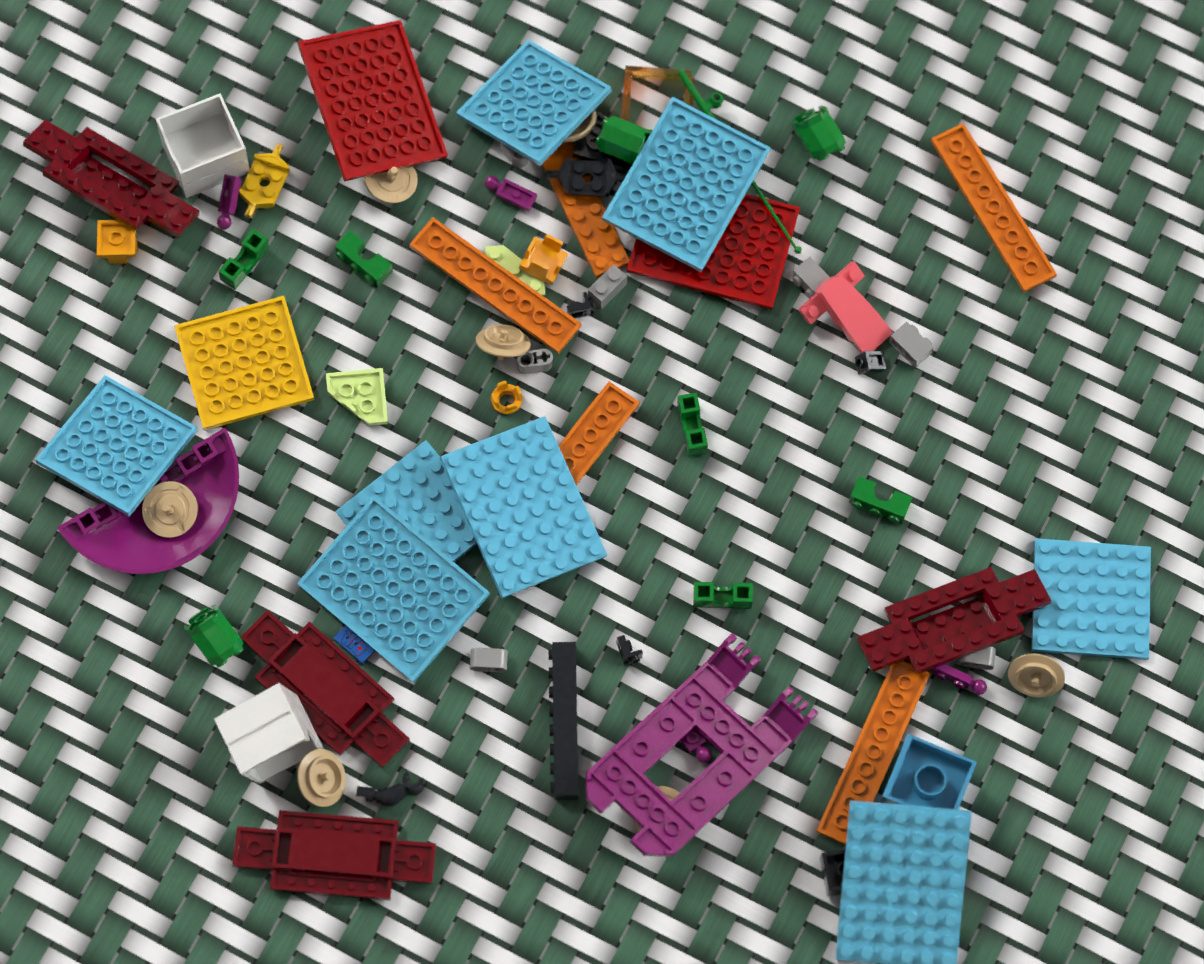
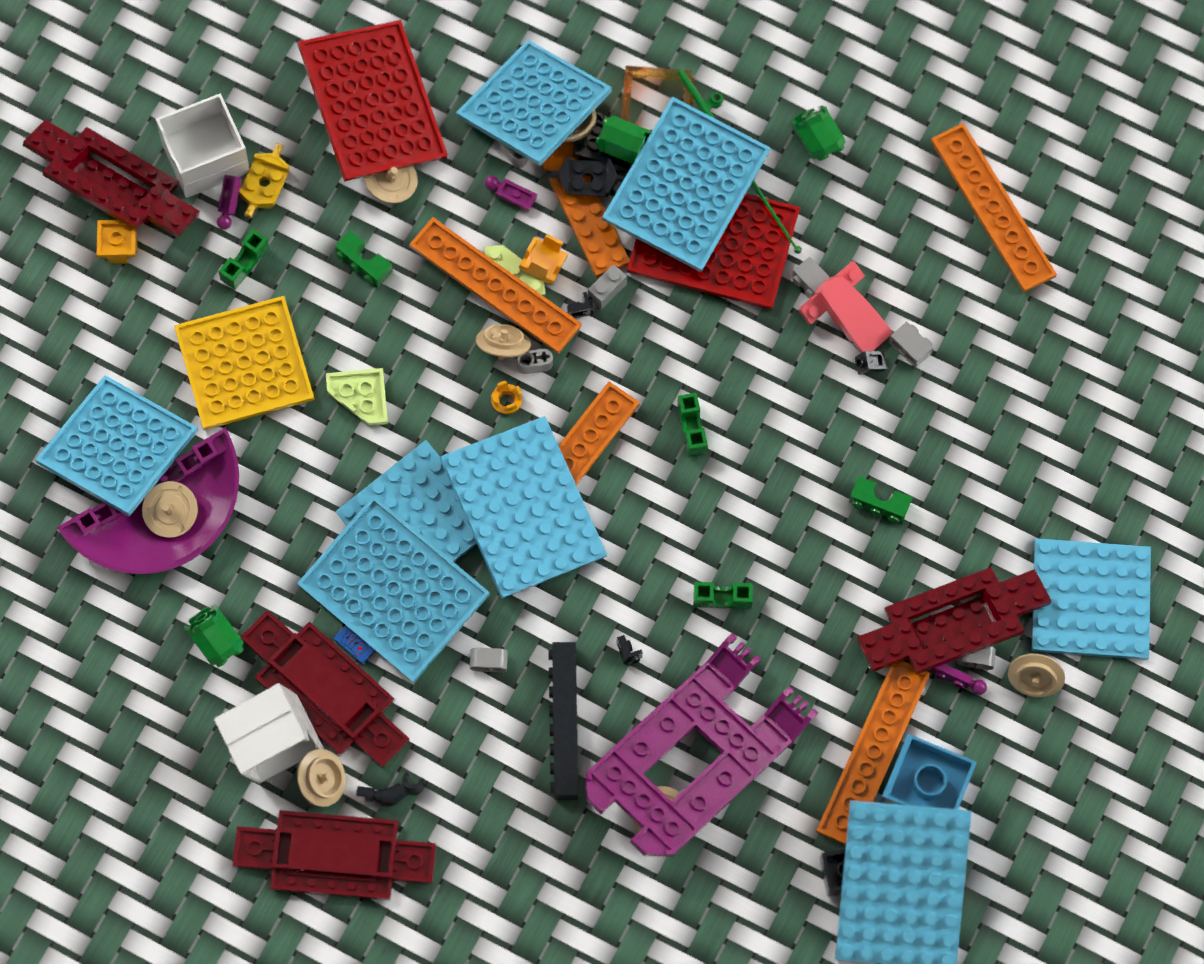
(695, 741): magenta plate -> none

